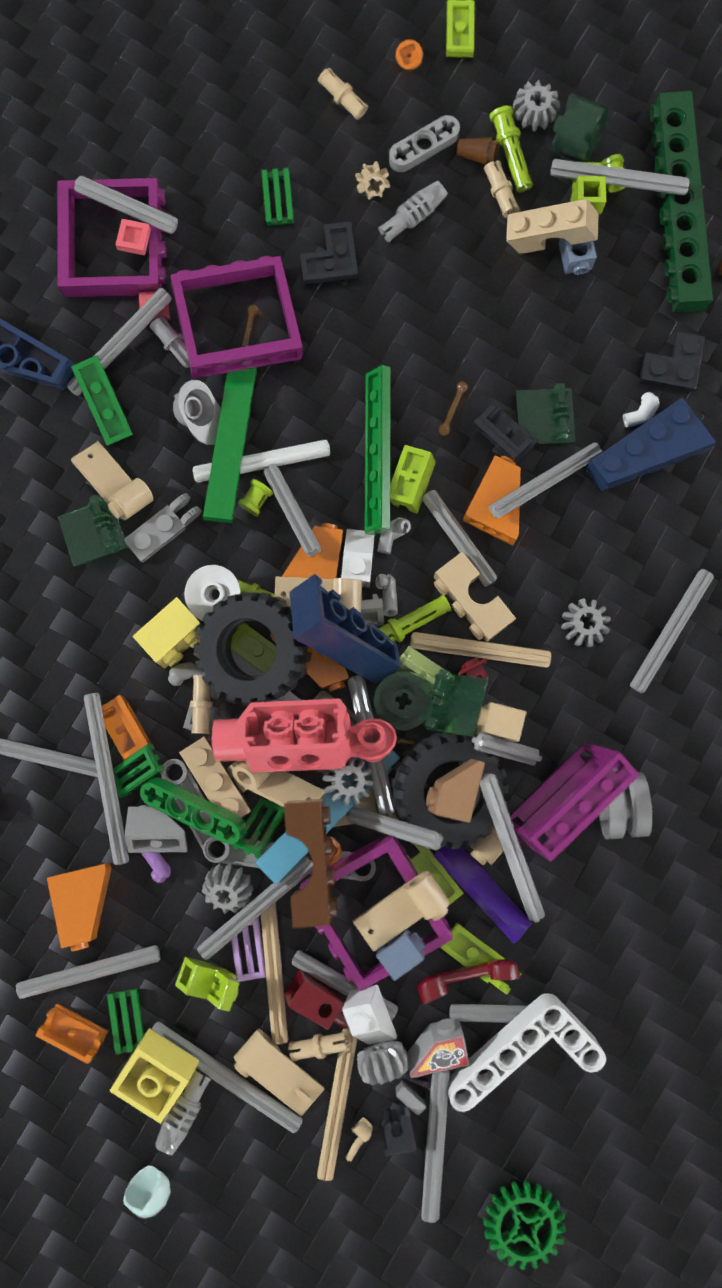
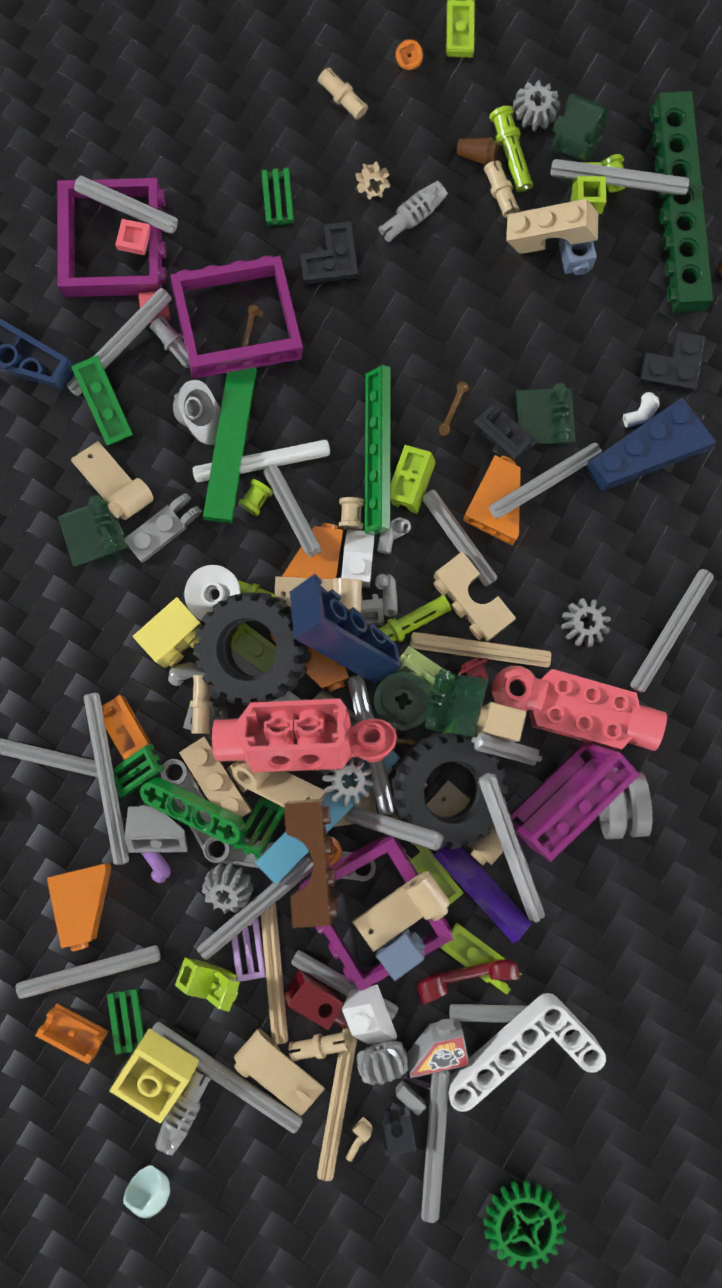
(351, 513): none -> tan bush
(429, 132): light grey beam -> none
(456, 792): medium nougat slope -> none
(582, 709): none -> coral brick

